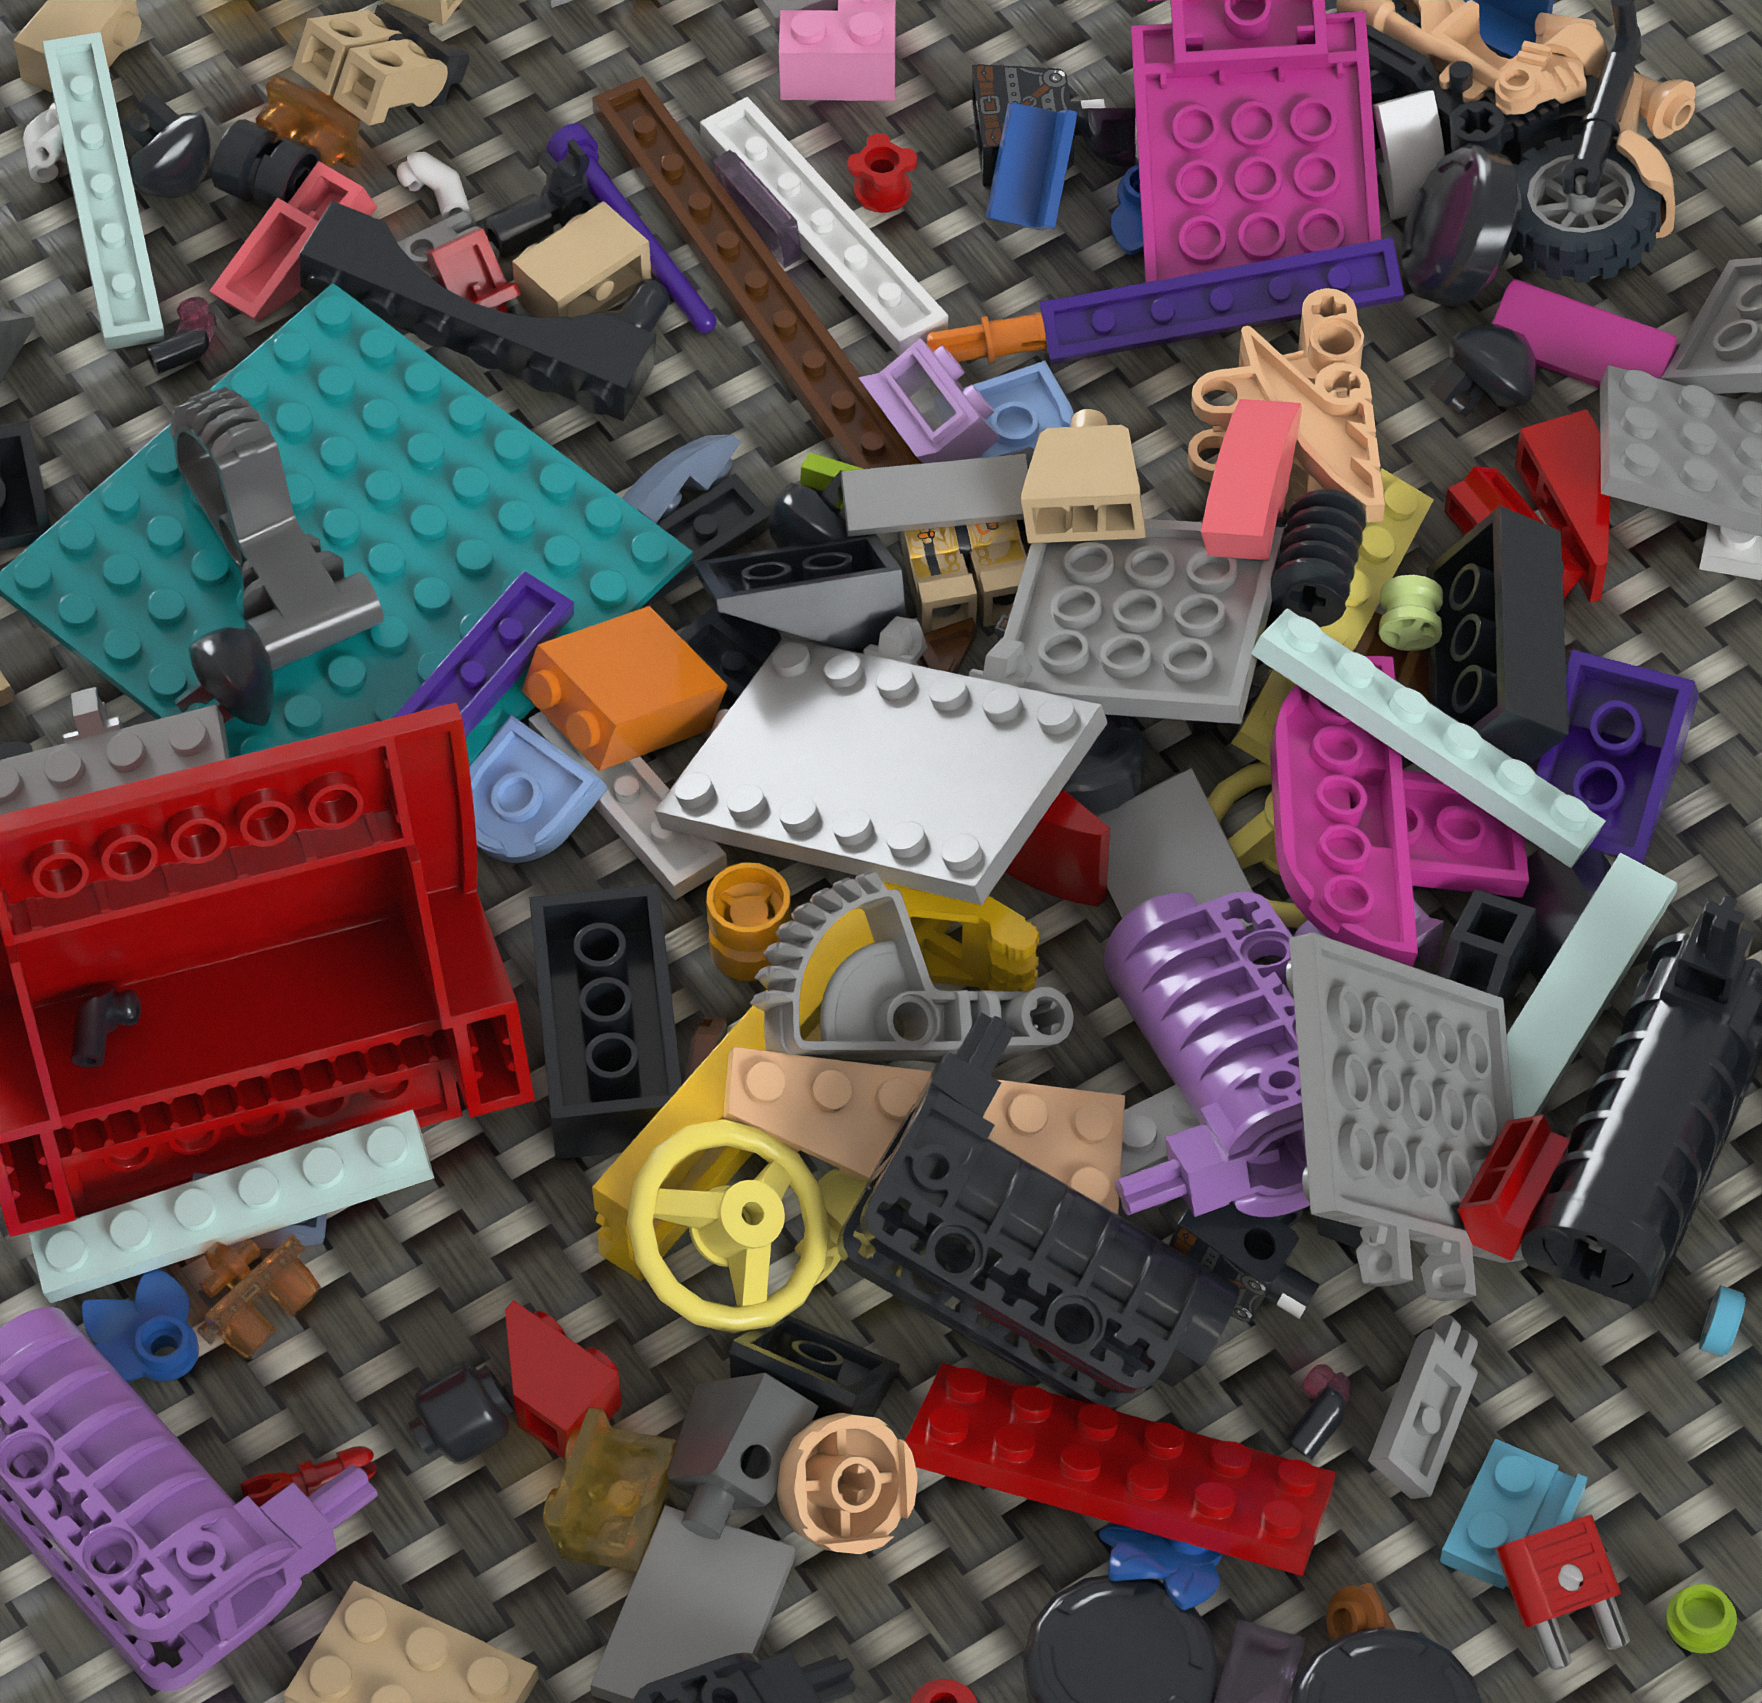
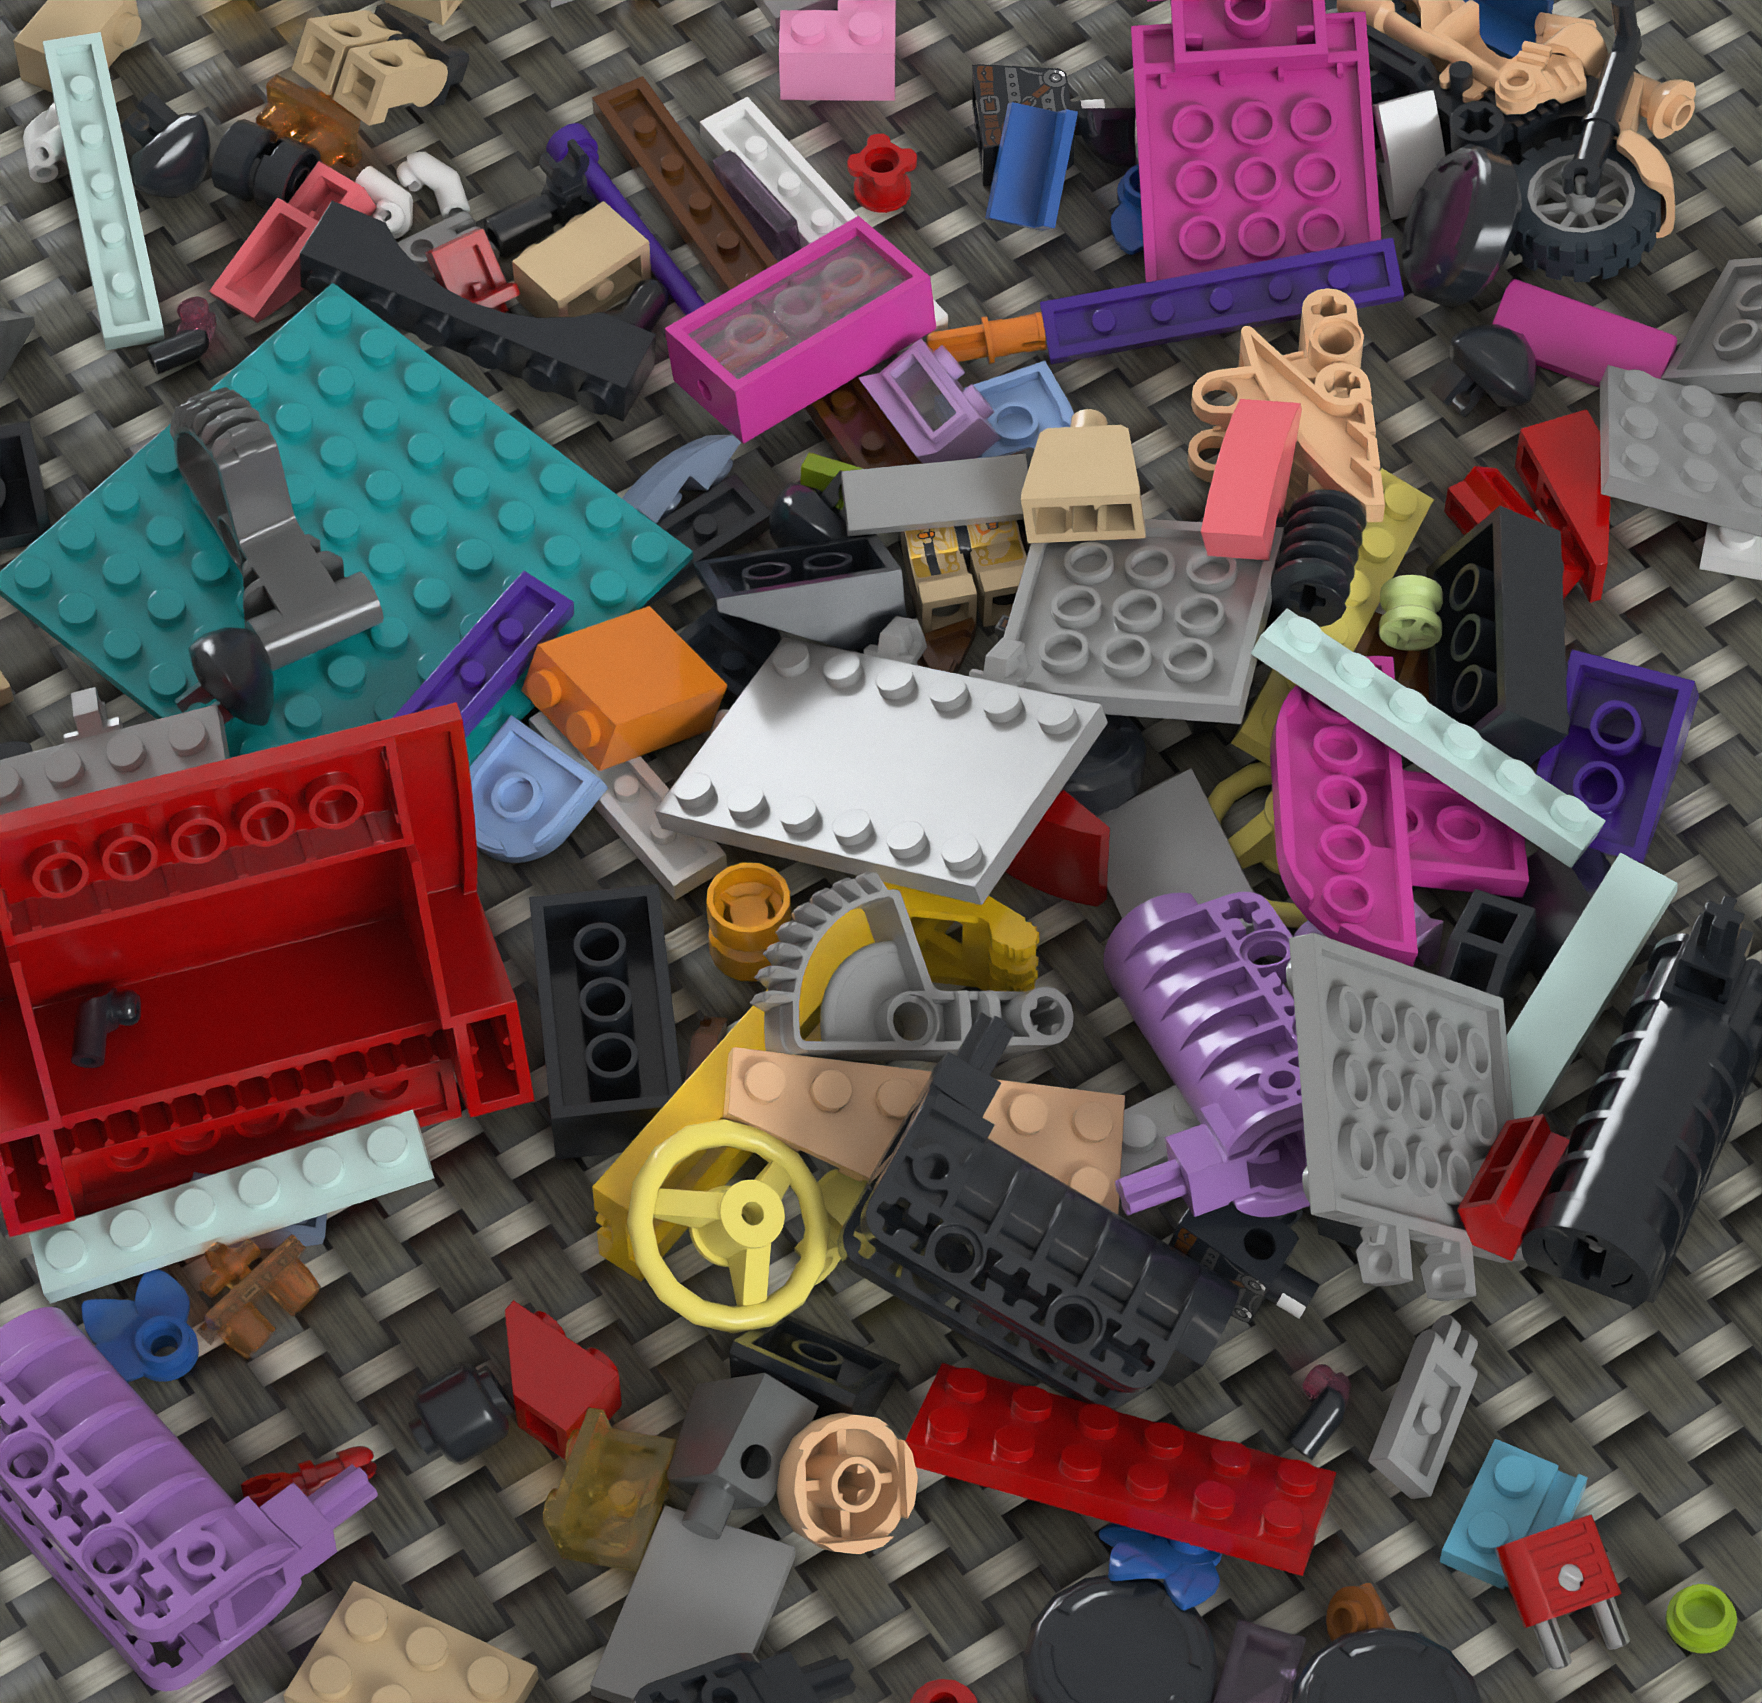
(392, 201): none -> white arm
(801, 329): none -> dark pink brick
(1722, 1321): medium azure tile -> none

